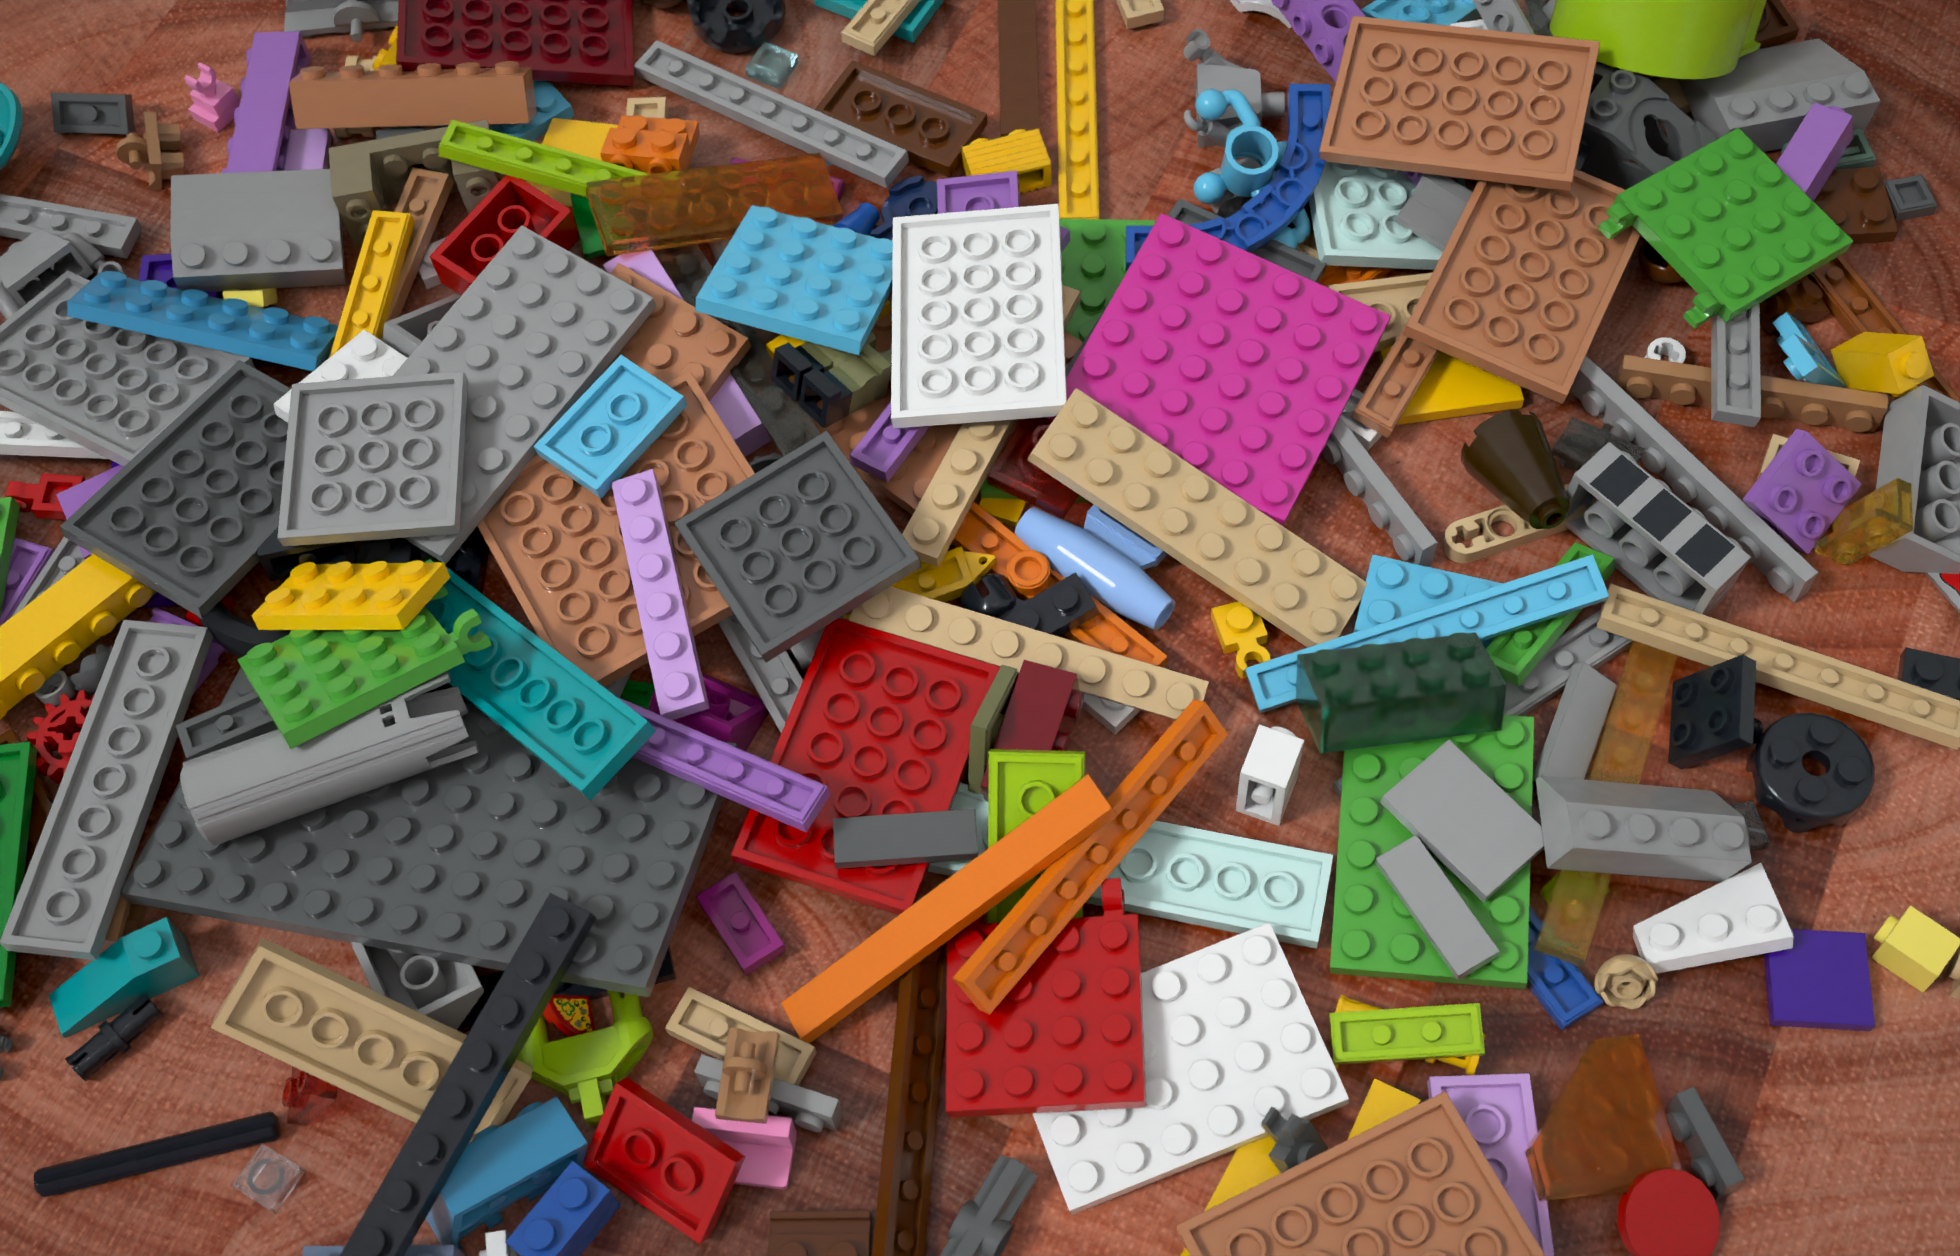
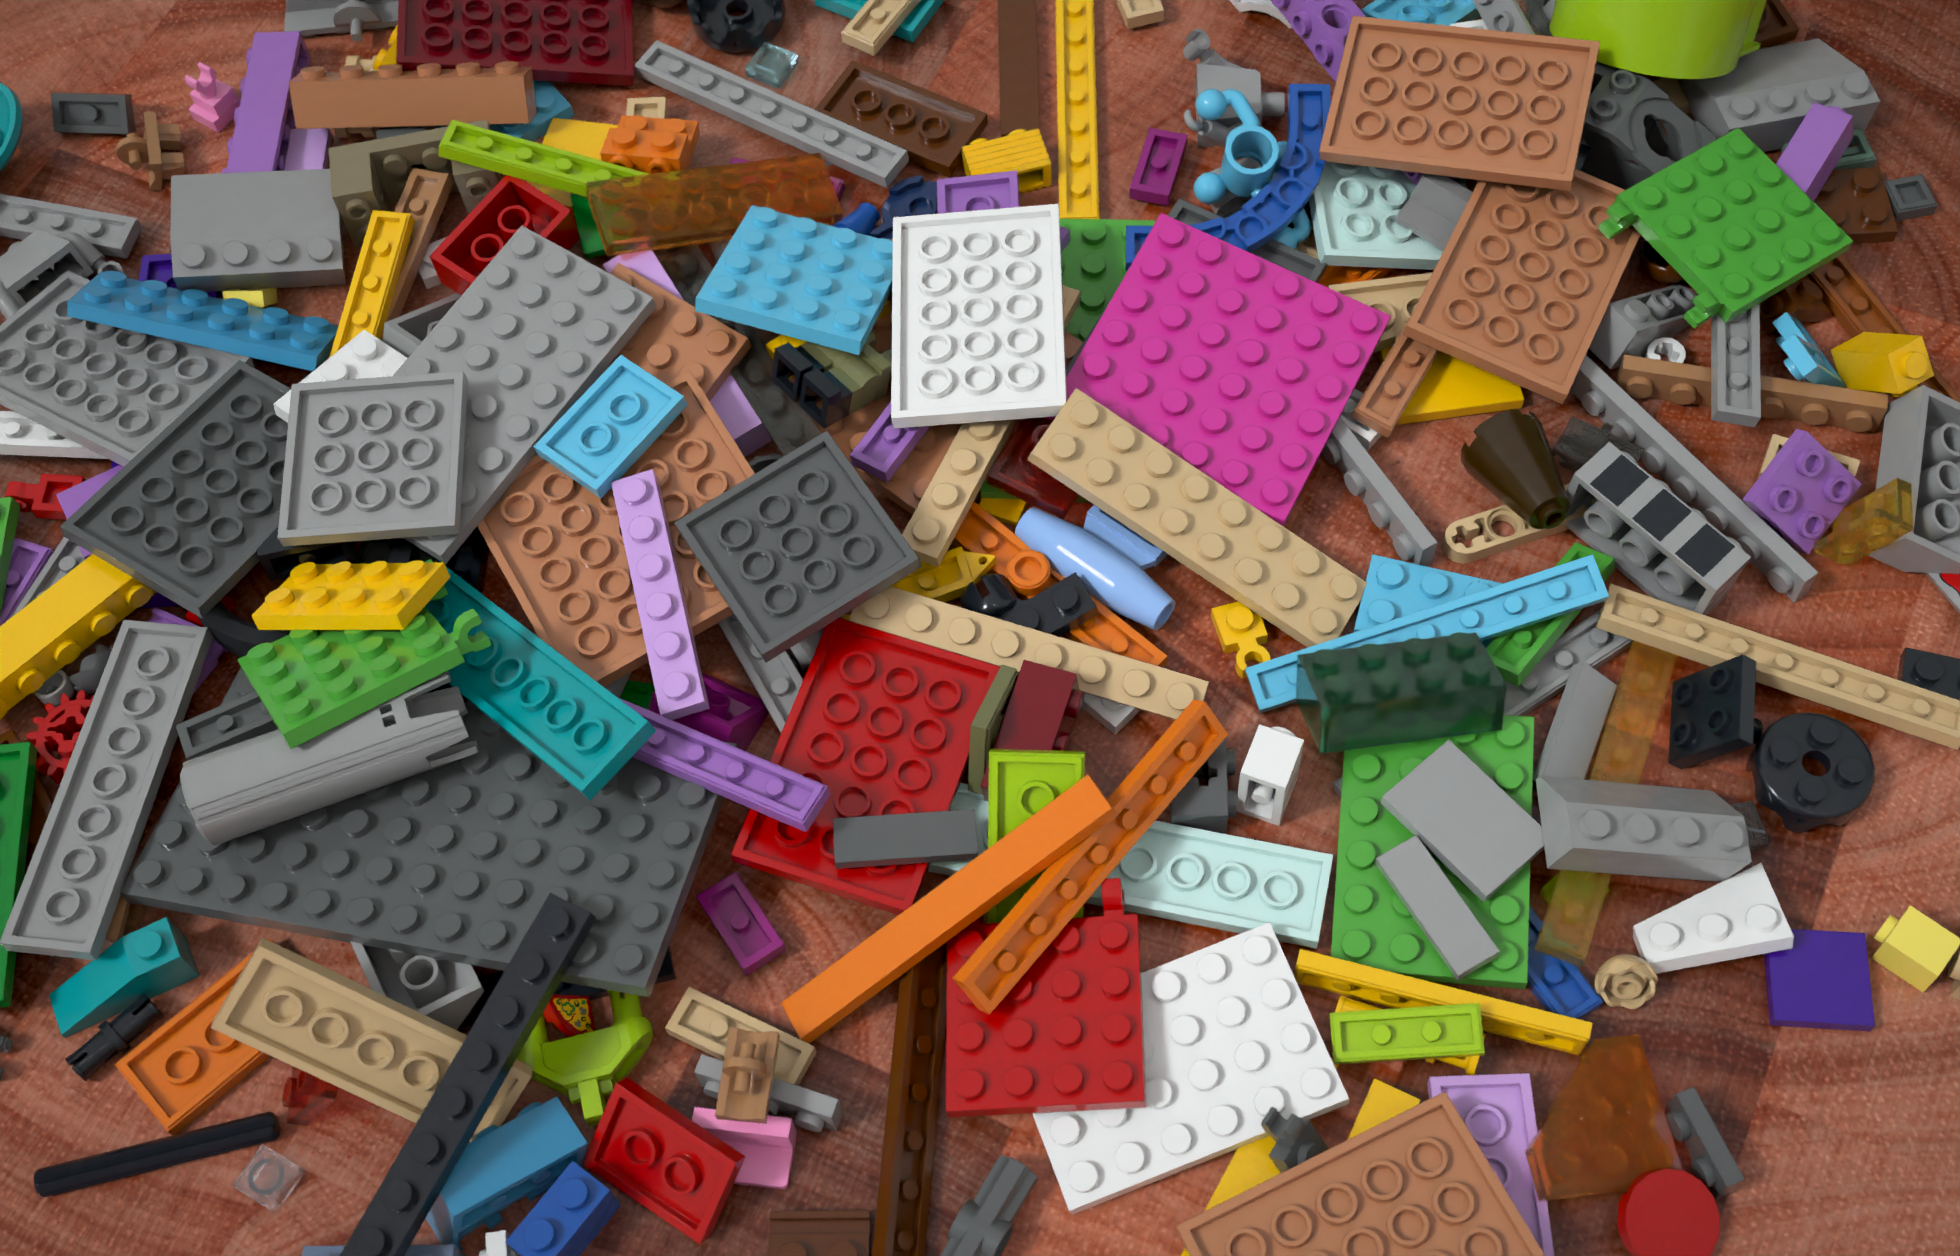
(189, 1063): none -> orange tile
(1158, 166): none -> magenta plate
(1212, 804): none -> dark grey brick
(1403, 991): none -> yellow tile
(1638, 320): none -> light grey slope

